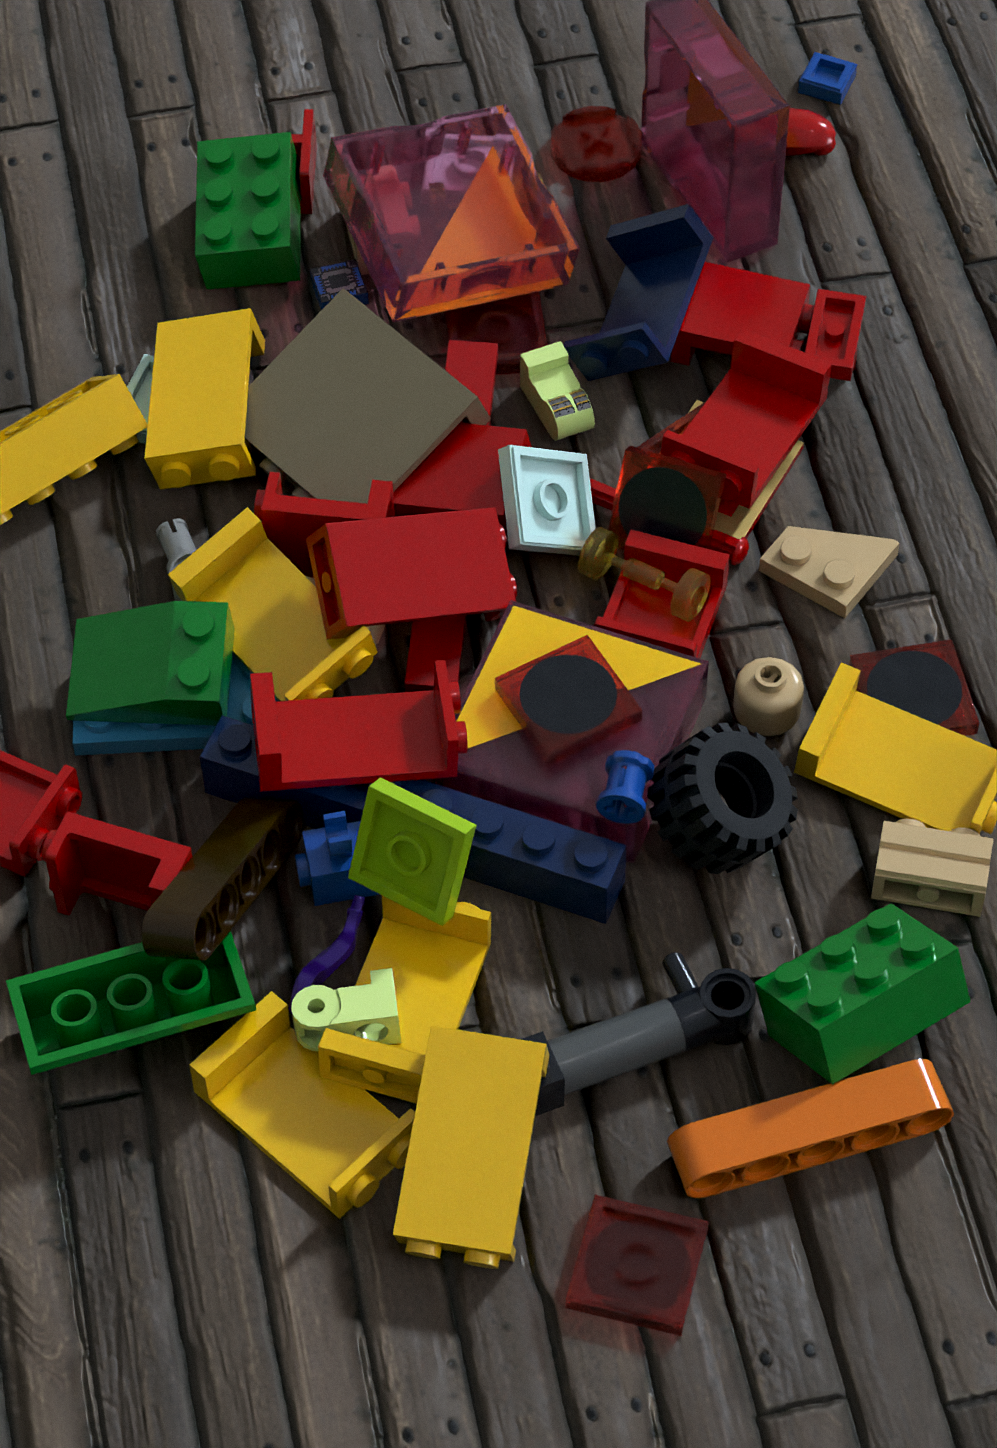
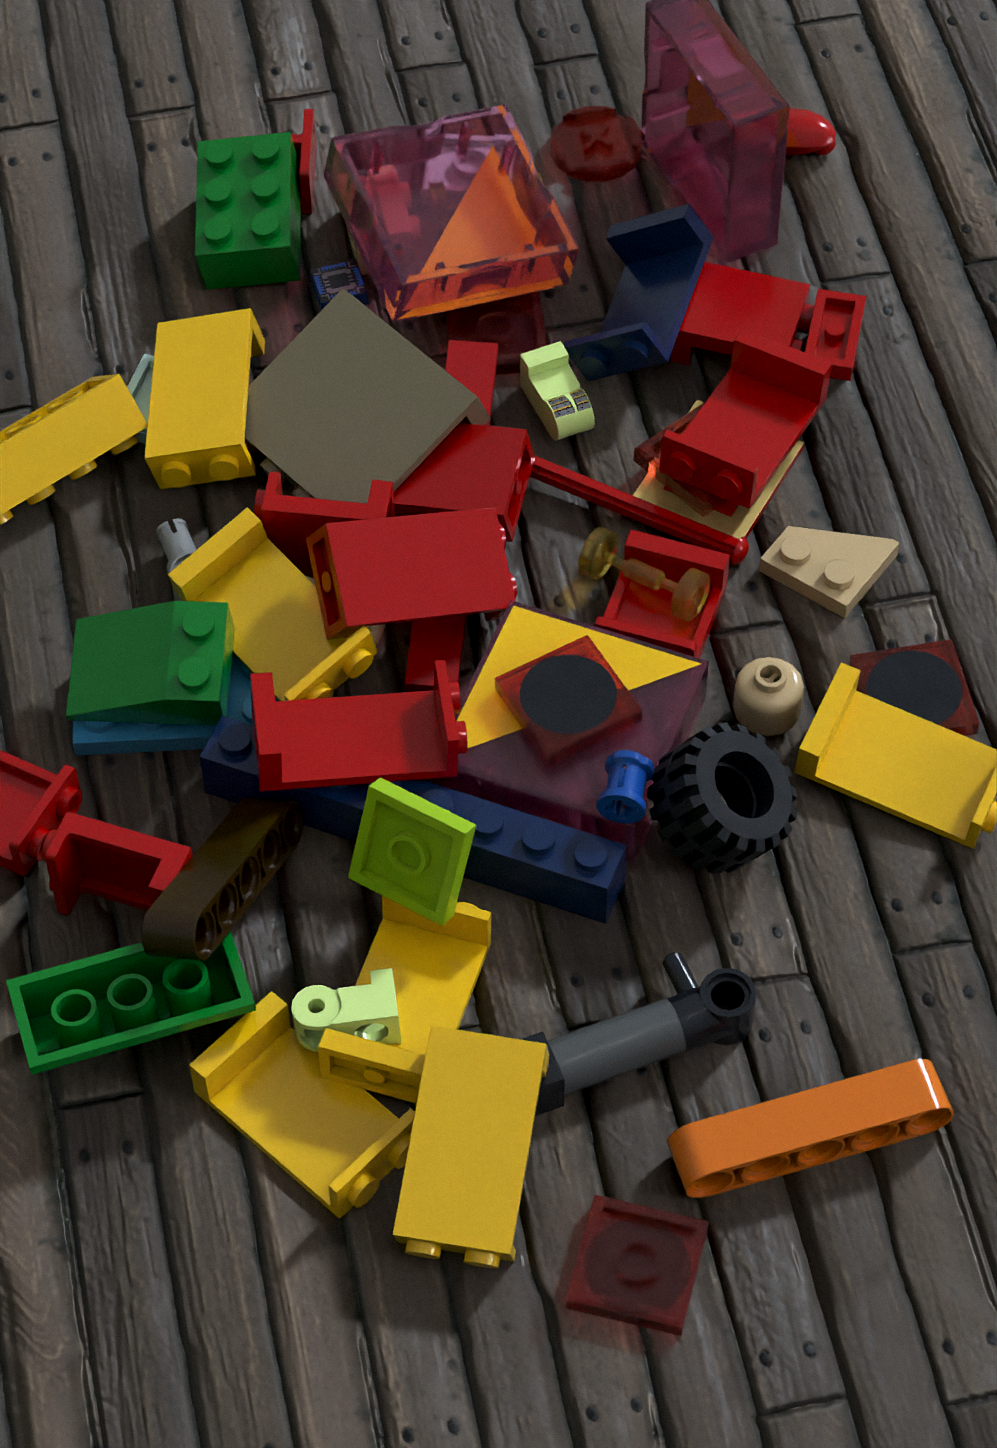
(328, 861): blue brick -> none
(332, 957): dark purple hair -> none
(546, 499): light aqua tile -> none
(666, 498): black tile -> none
(827, 78): blue tile -> none
(862, 992): green brick -> none
(932, 867): tan brick -> none

